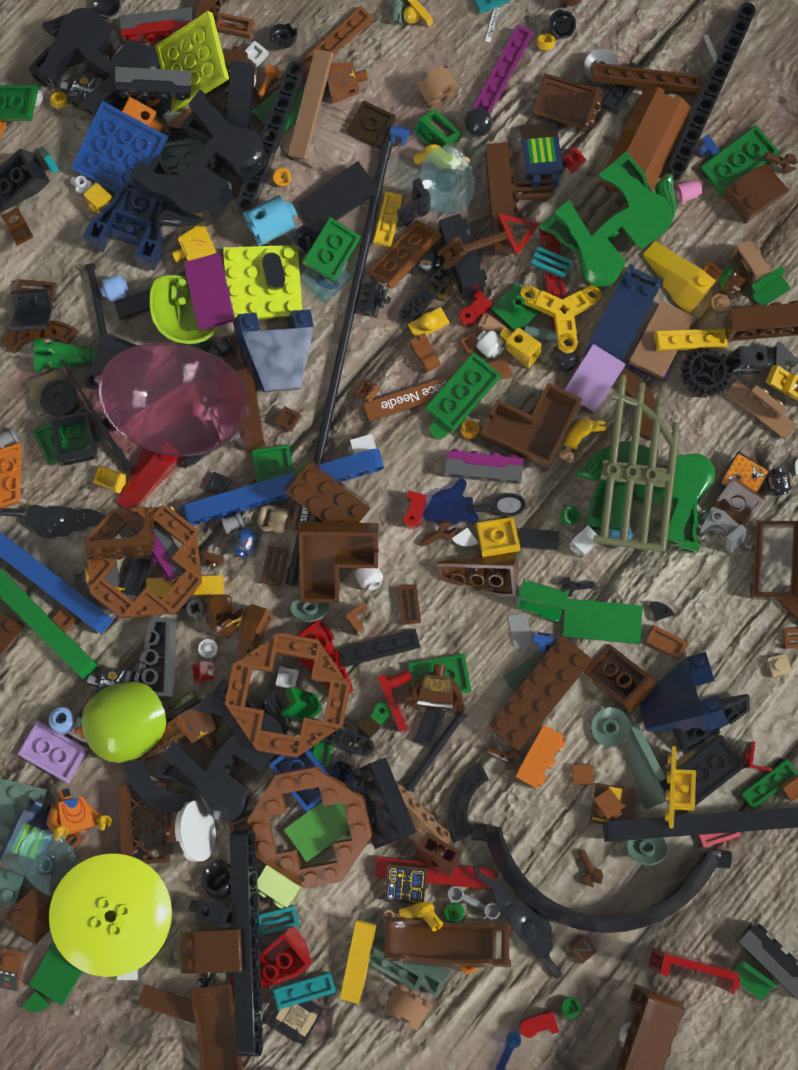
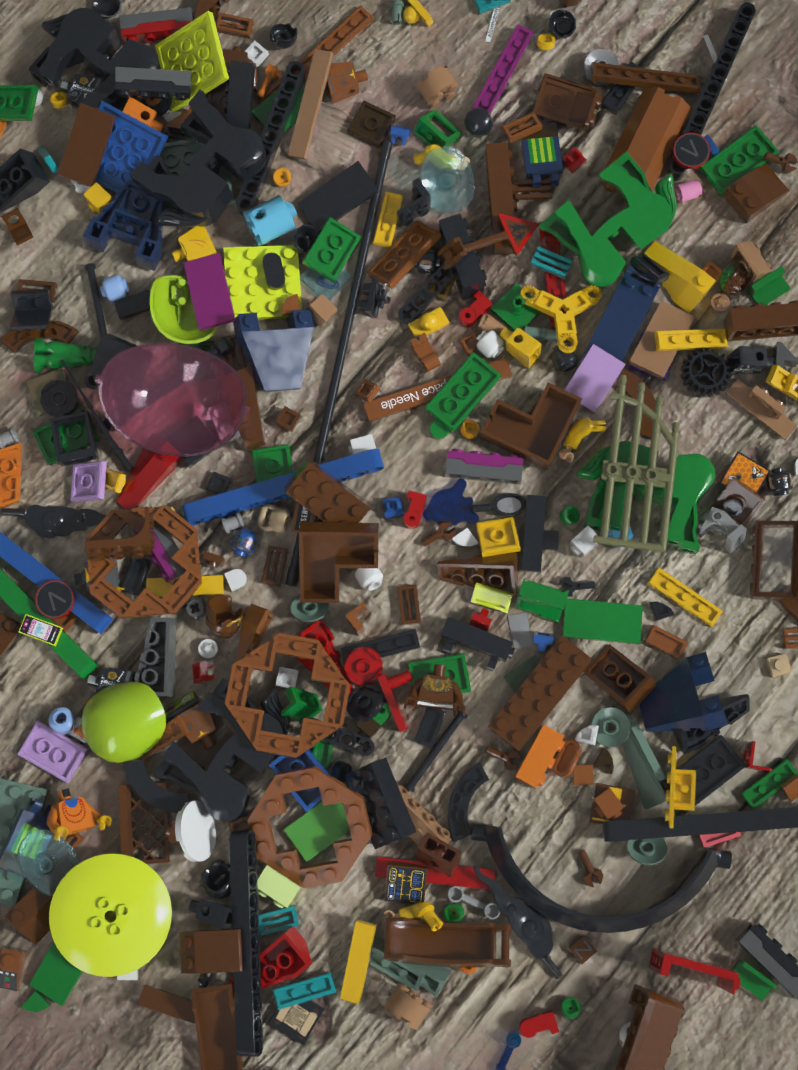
(40, 630): none -> tile
(55, 599): none -> black tile
(87, 145): none -> reddish brown tile
(88, 481): none -> lavender tile
(236, 579): none -> white tile
(290, 304): none -> dark orange tile
(321, 309): none -> medium nougat brick
(363, 665): none -> red tile
(365, 702): none -> black tile
(393, 507): none -> blue tile
(478, 640): none -> black brick
(480, 620): none -> red tile
(491, 597): none -> neon yellow tile
(524, 129): none -> dark orange tile
(533, 533): none -> black tile
(567, 758): none -> dark orange tile
(588, 735): none -> white tile
(604, 761): none -> dark brown tile
(649, 268): none -> black tile
(685, 597): none -> yellow tile
(691, 151): none -> black tile
(732, 507): none -> black tile

